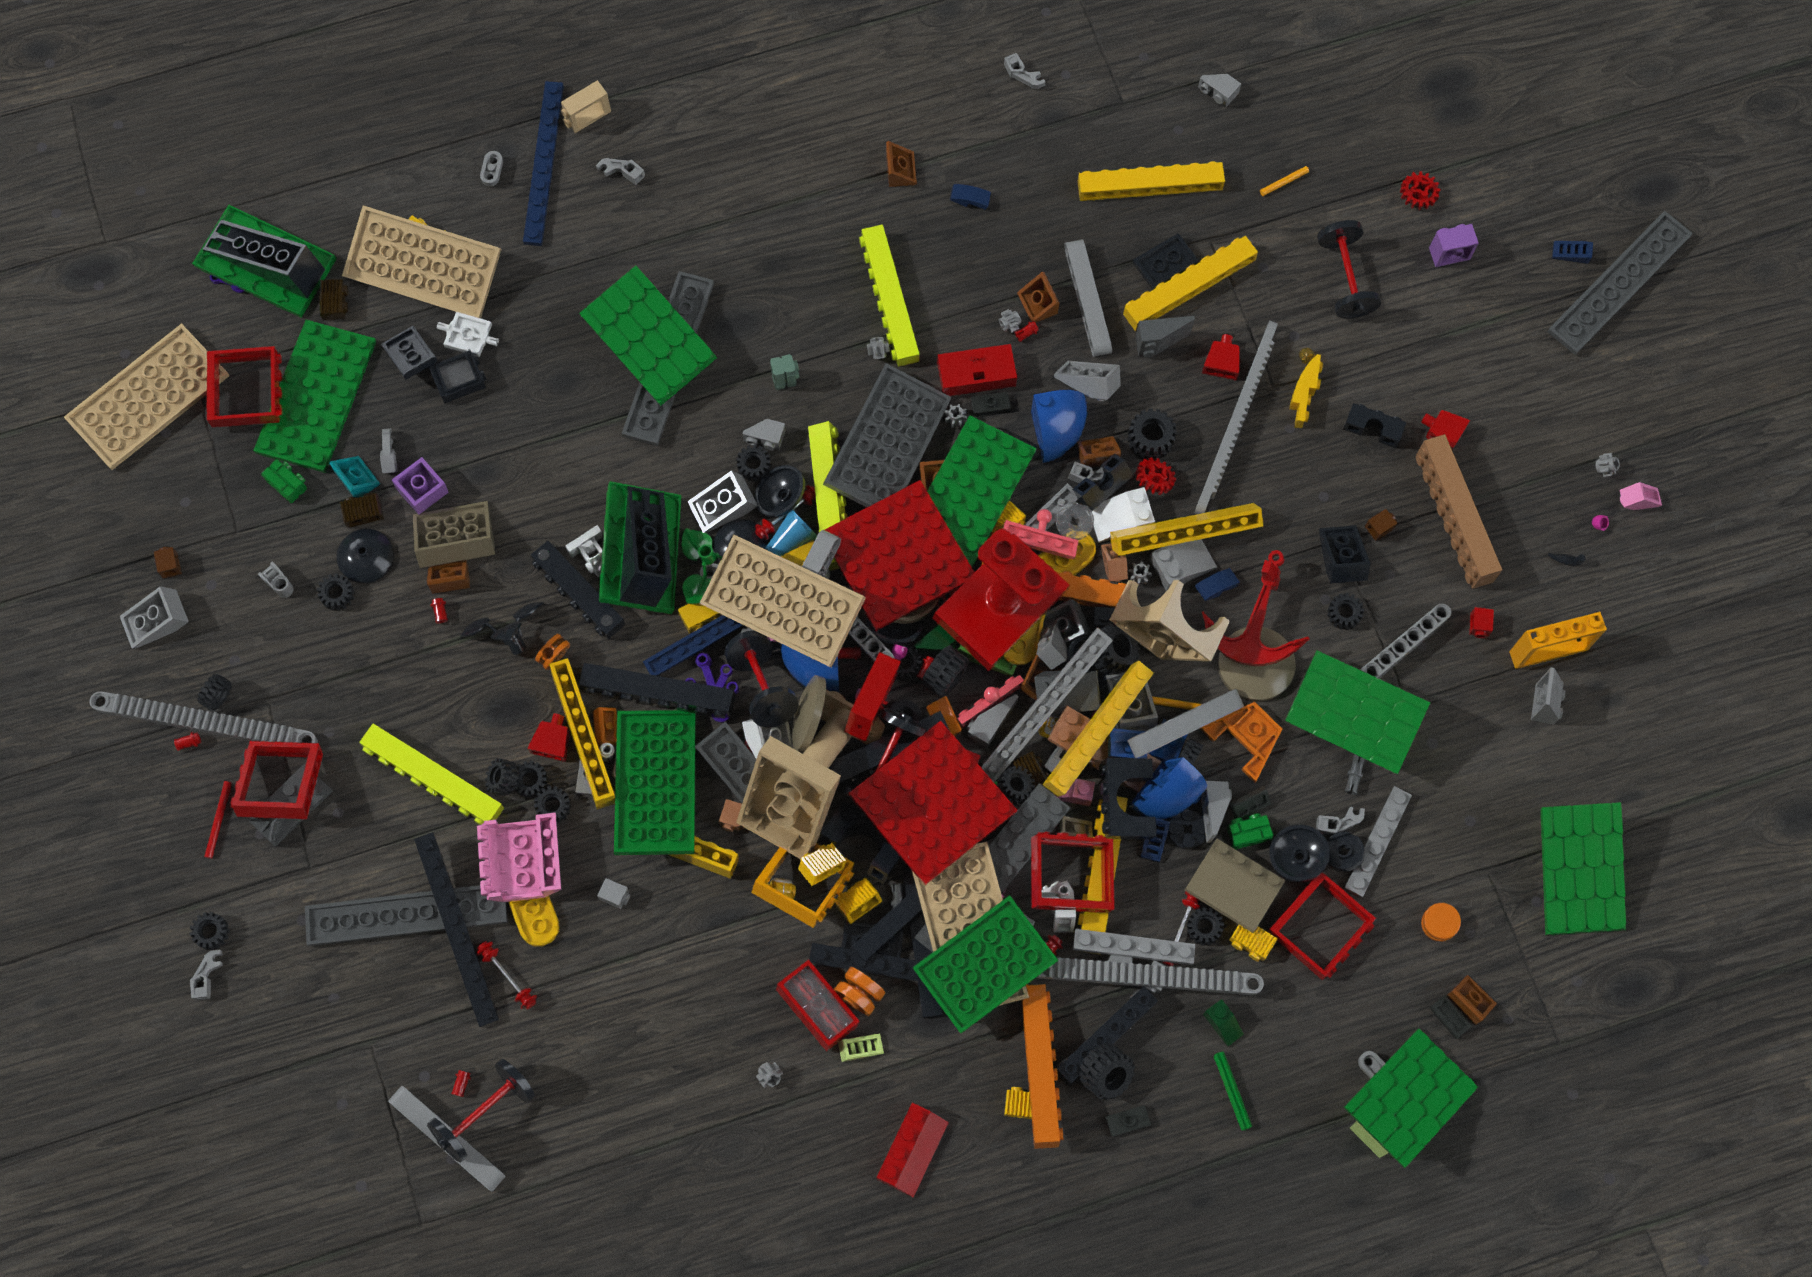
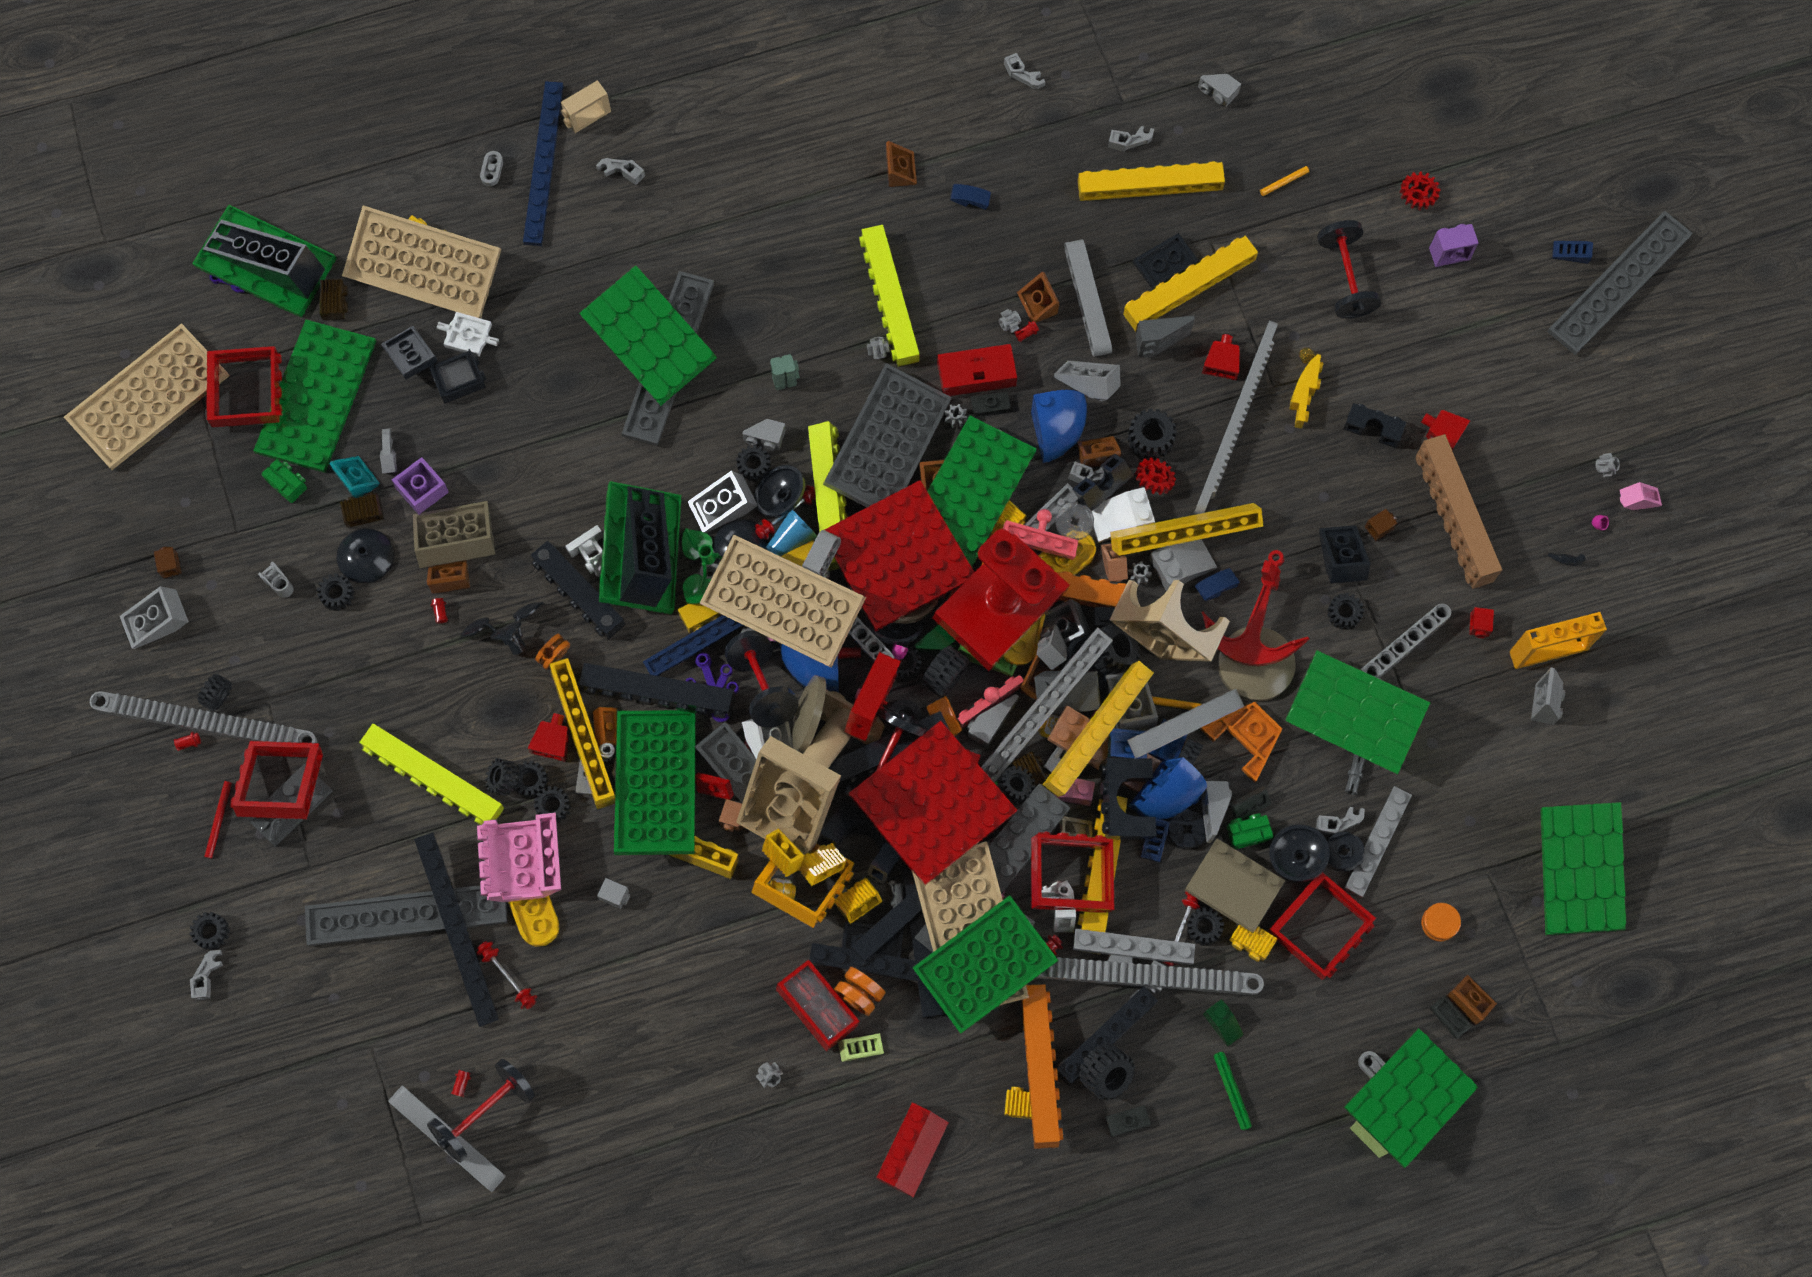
(713, 786): none -> red plate
(782, 852): none -> yellow brick
(926, 664): red pin -> none
(1131, 141): none -> light grey piece

